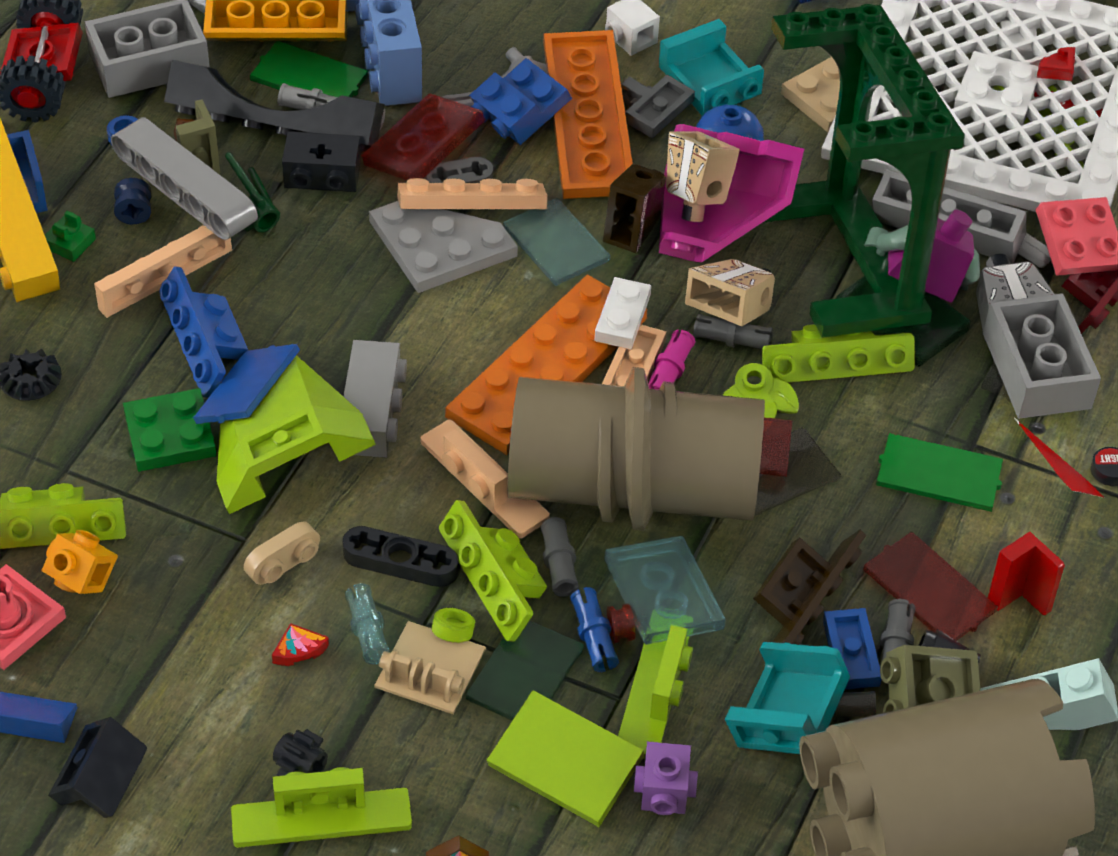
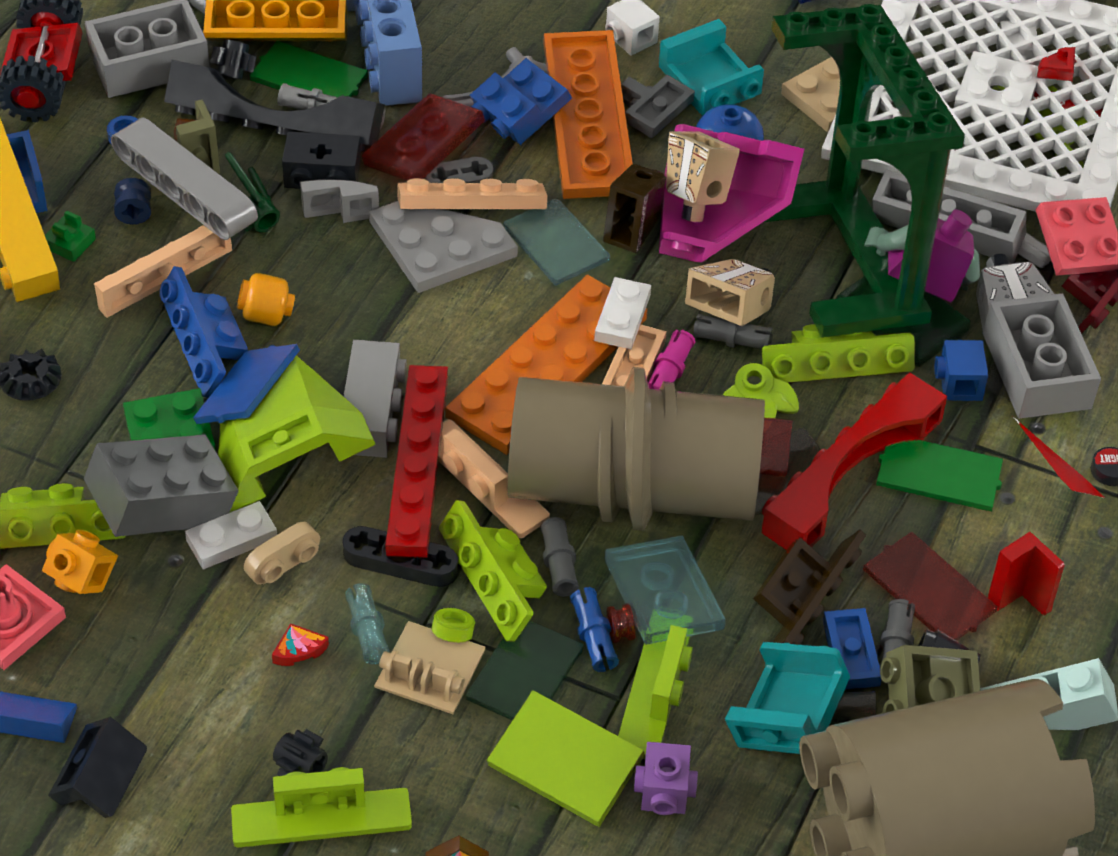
(159, 484): none -> dark grey brick
(230, 535): none -> white plate
(233, 59): none -> black gear
(265, 299): none -> light orange head
(339, 196): none -> light grey slope
(417, 462): none -> red plate
(903, 414): none -> red arch
(962, 370): none -> blue brick

